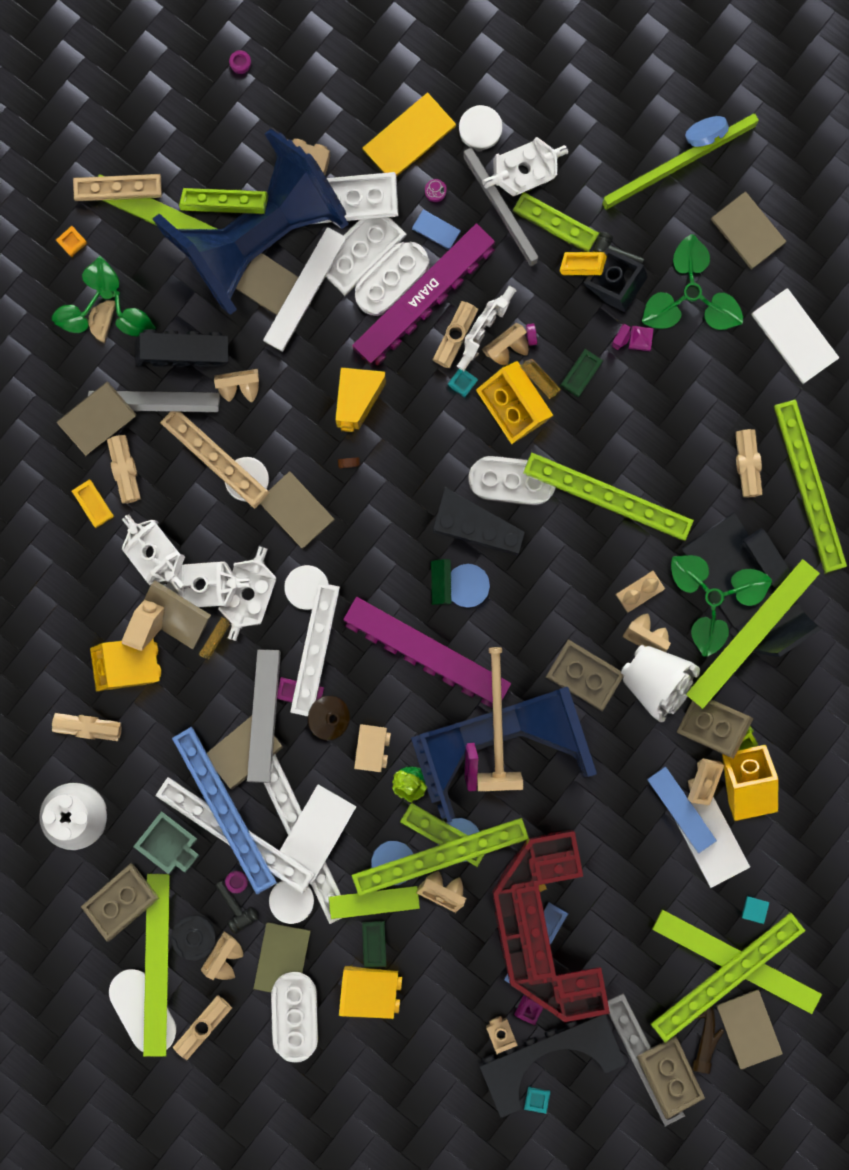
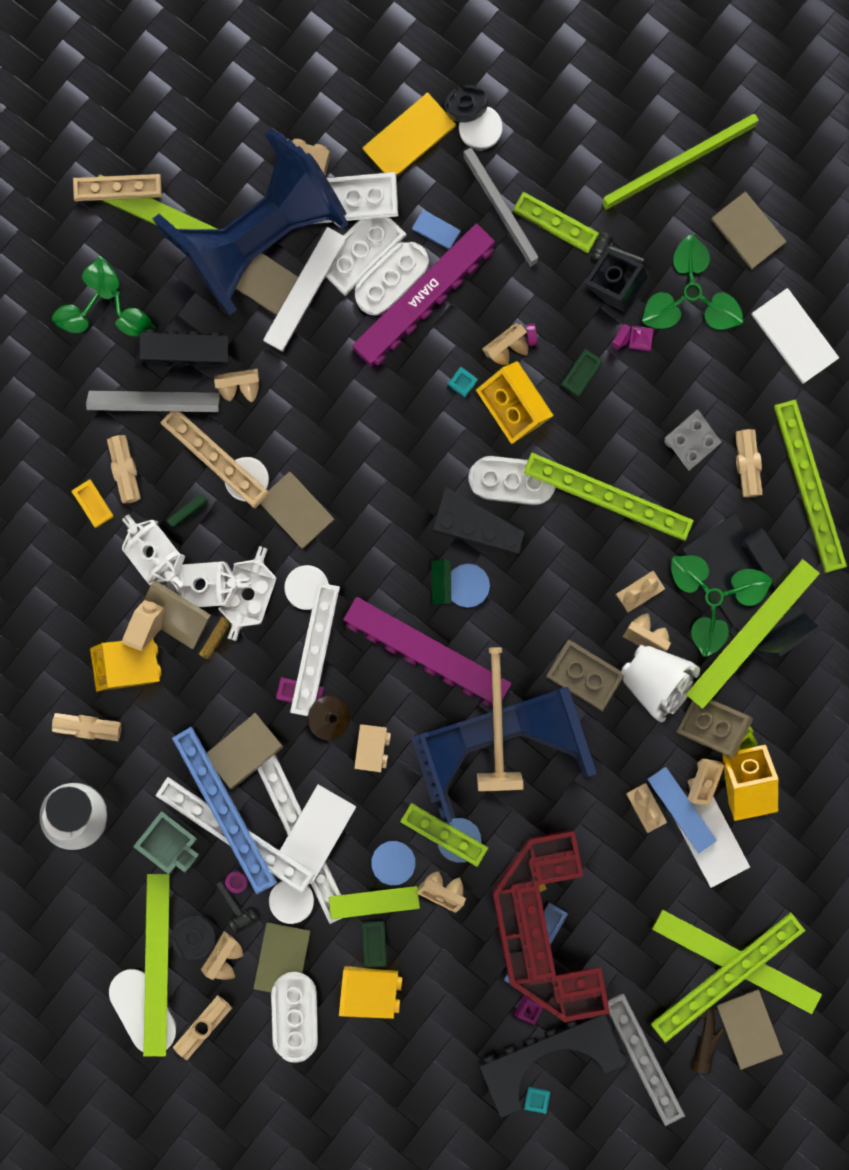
(68, 809): none -> black tile
(71, 241): light orange tile -> none
(96, 418): dark tan tile -> none
(101, 319): tan tile -> none
(119, 902): dark tan tile -> none
(187, 511): none -> dark green tile
(223, 200): lime tile -> none
(240, 62): magenta tile -> none
(263, 716): light grey tile -> none
(348, 462): reddish brown tile -> none
(357, 396): yellow slope -> none
(409, 783): lime piece -> none
(435, 190): magenta tile -> none
(440, 857): lime tile -> none
(461, 322): tan piece -> none
(466, 103): none -> black tile
(471, 767): magenta tile -> none
(487, 318): white plate -> none
(505, 1043): tan brick -> none
(536, 156): white plate -> none
(540, 378): clear yellow tile -> none
(583, 263): yellow tile -> none
(646, 807): none -> tan tile
(670, 1077): dark tan tile -> none
(692, 440): none -> light grey hinge
(706, 130): medium blue tile -> none
(755, 910): teal tile -> none

